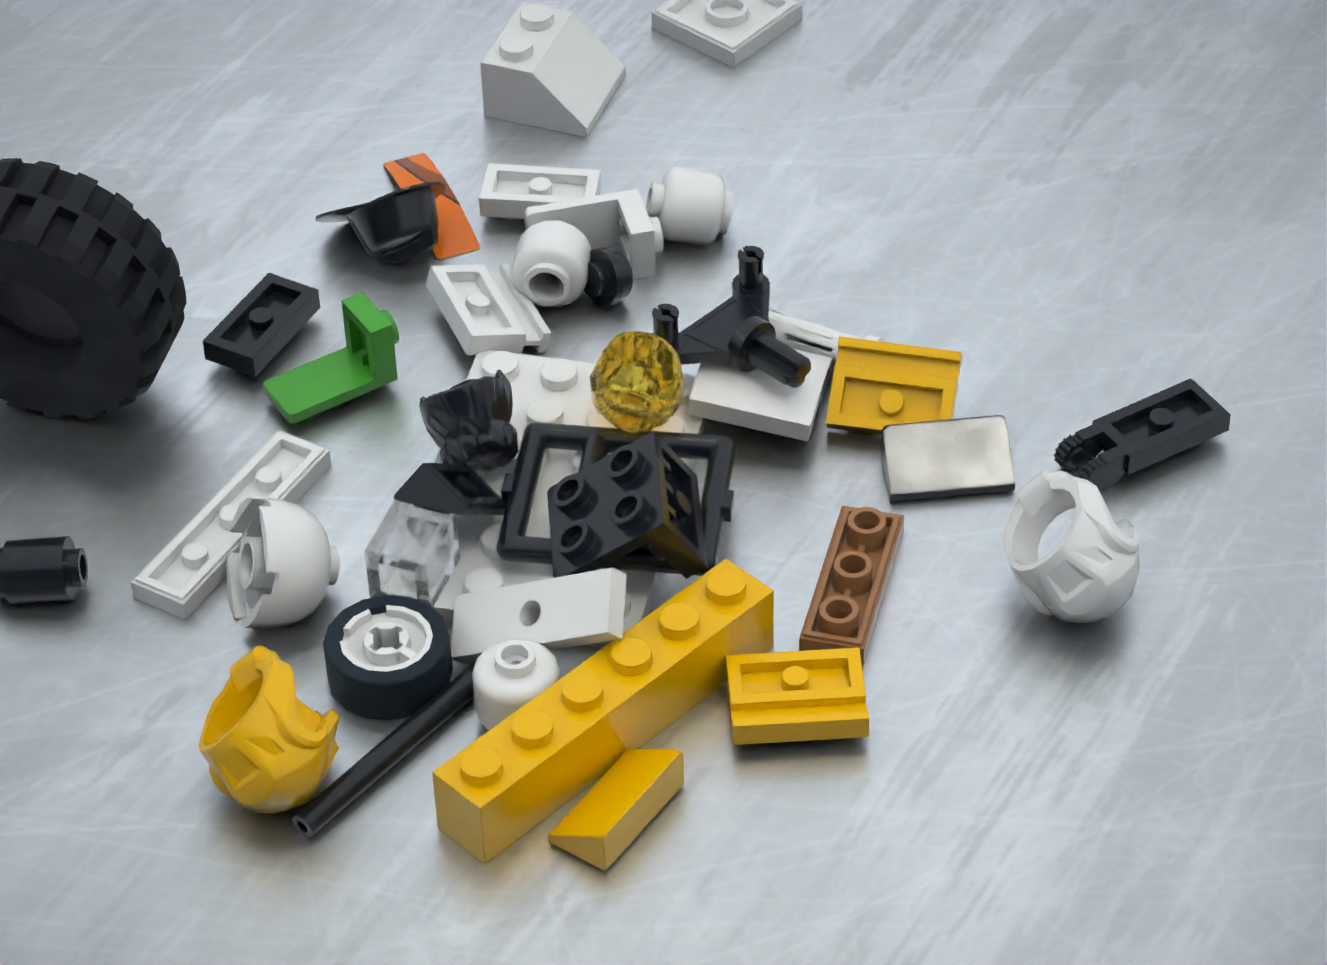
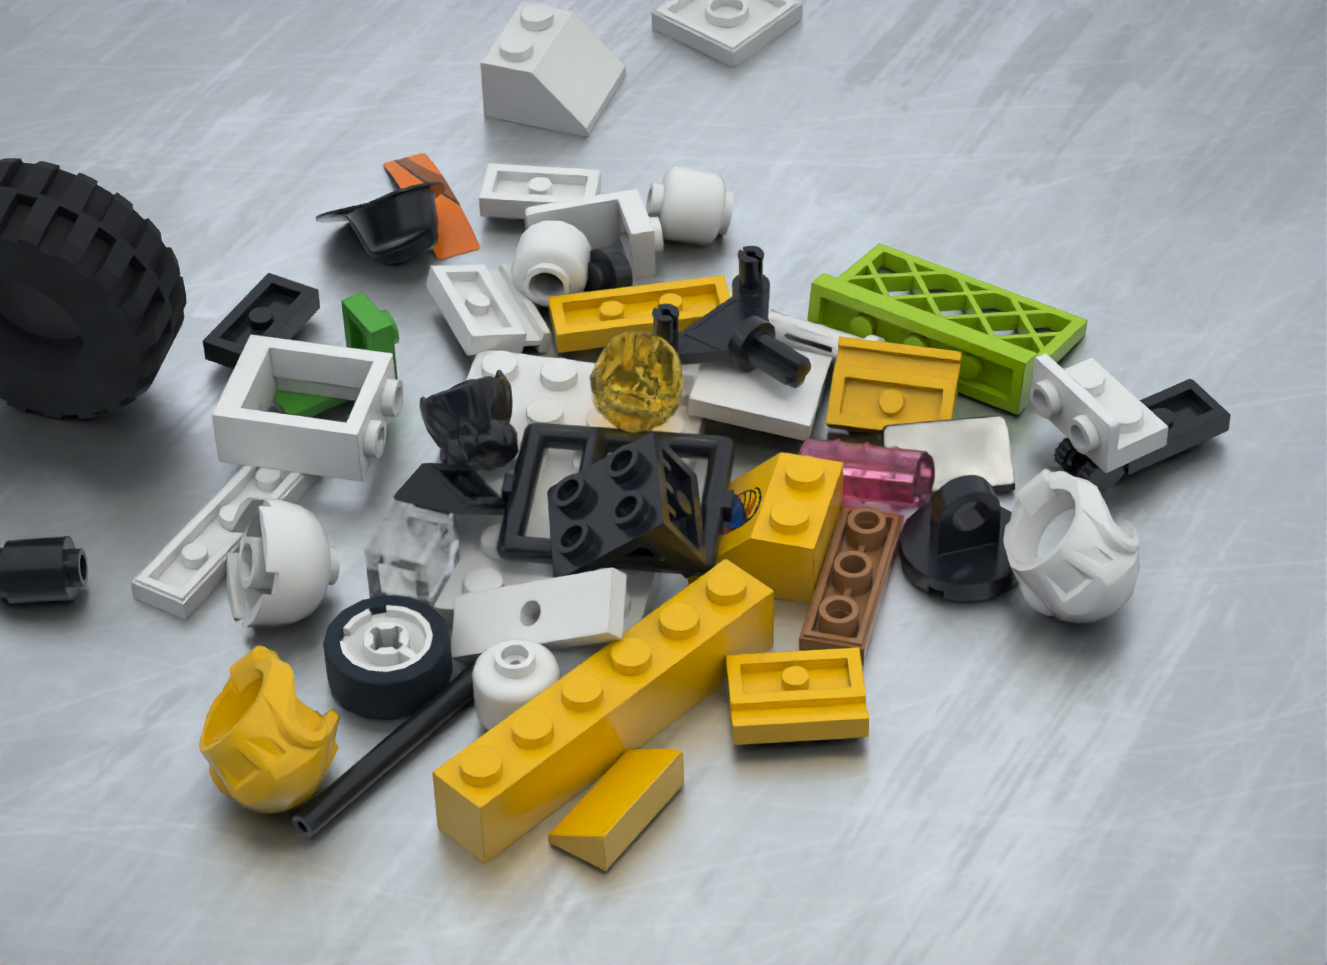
(298, 443): none -> white window
(596, 317): none -> yellow plate
(783, 523): none -> yellow slope
(879, 472): none -> clear pink axle
(959, 542): none -> black tile
(992, 366): none -> lime fence
(1095, 412): none -> white bracket

